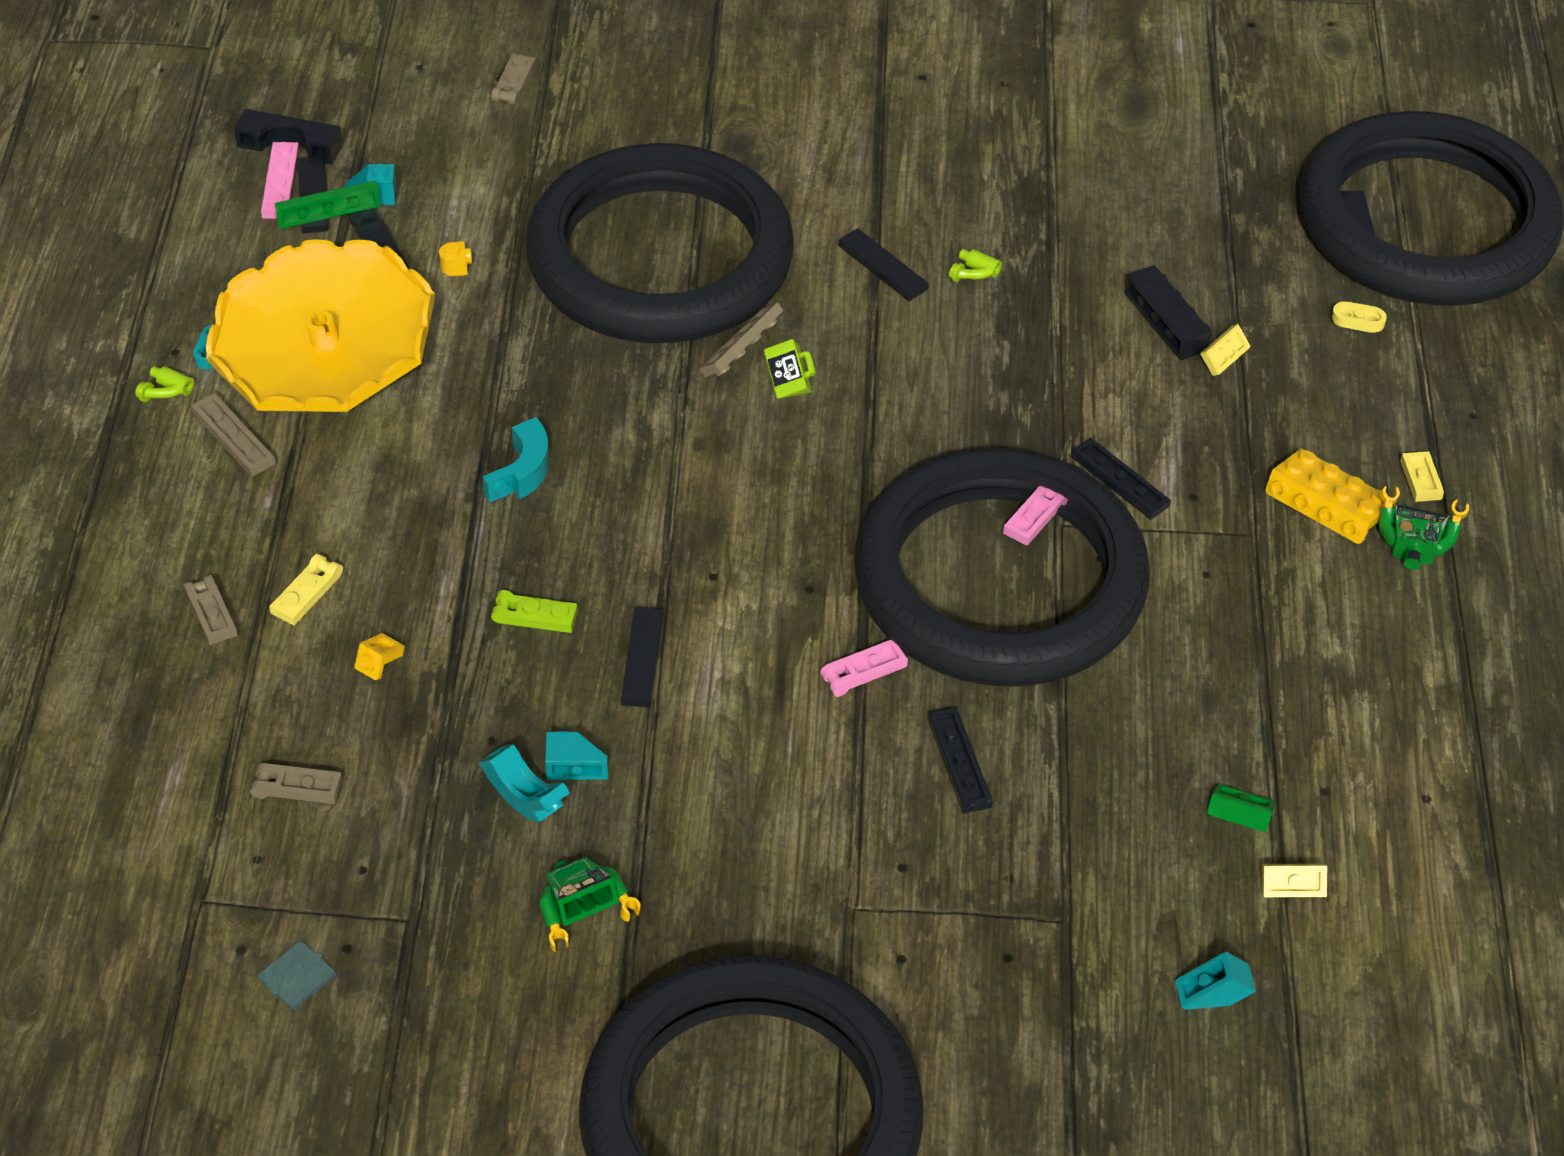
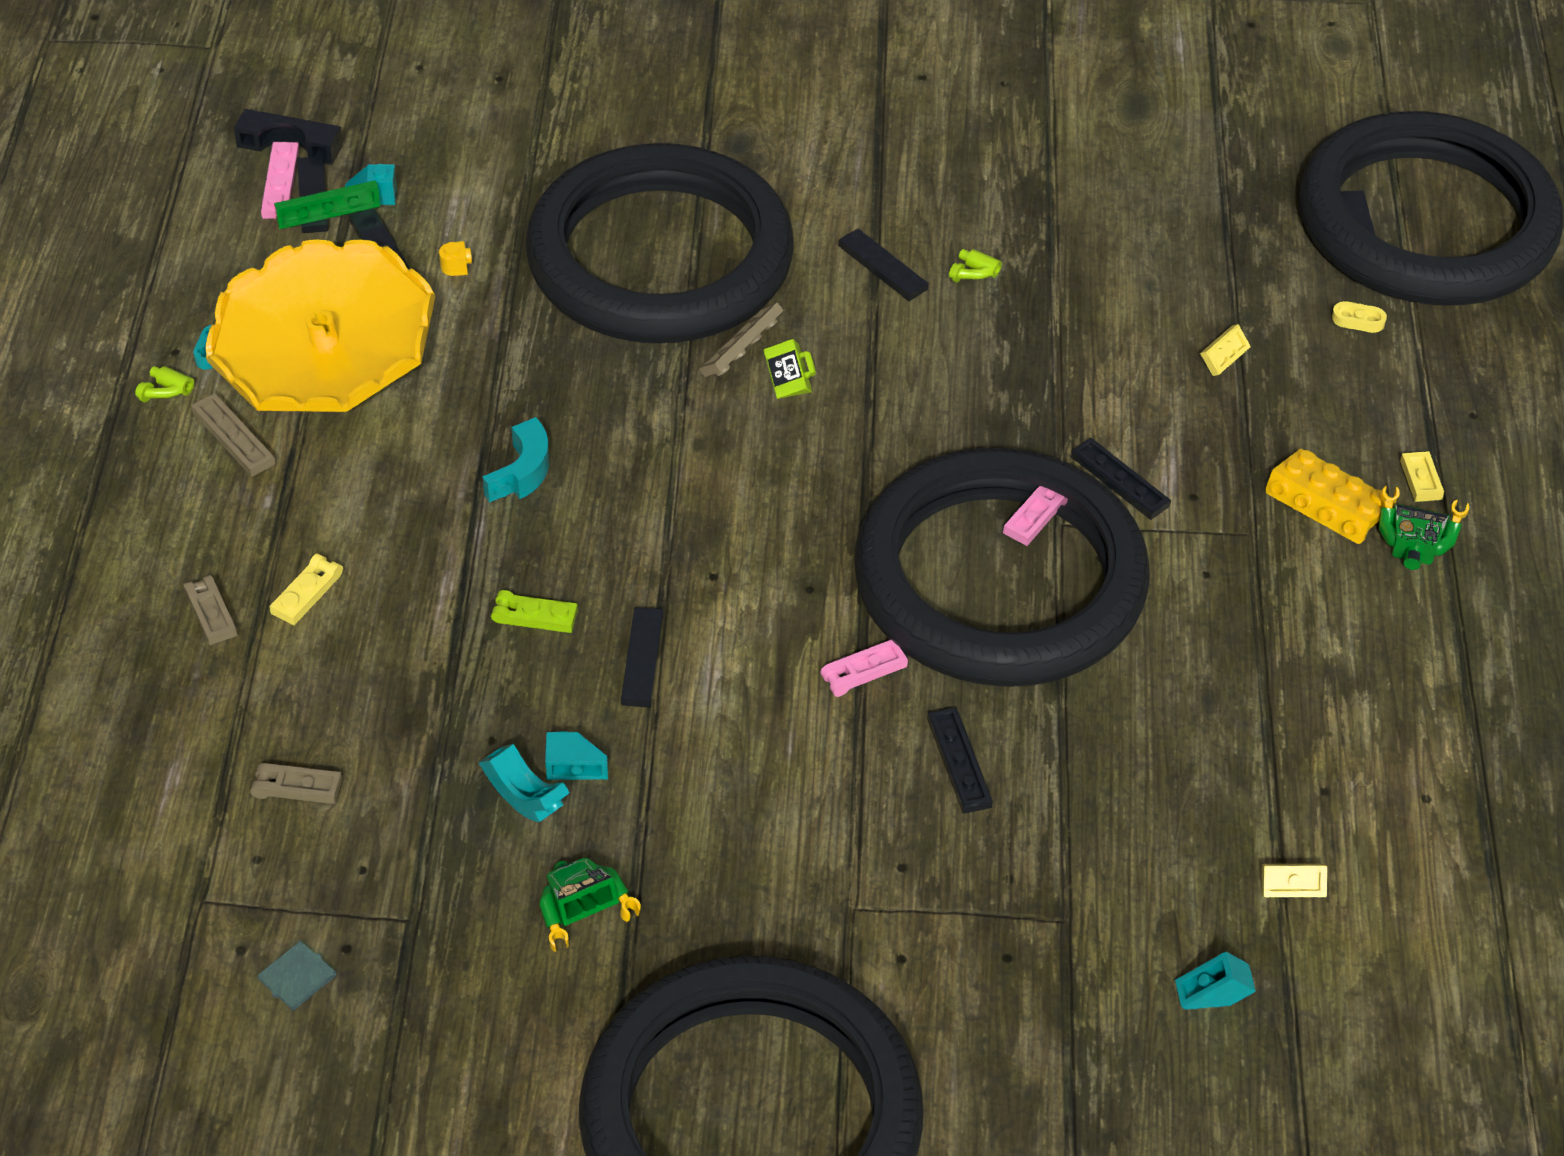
(375, 653): yellow bracket -> none
(514, 79): dark tan plate -> none
(1168, 312): black brick -> none
(1241, 807): green slope -> none

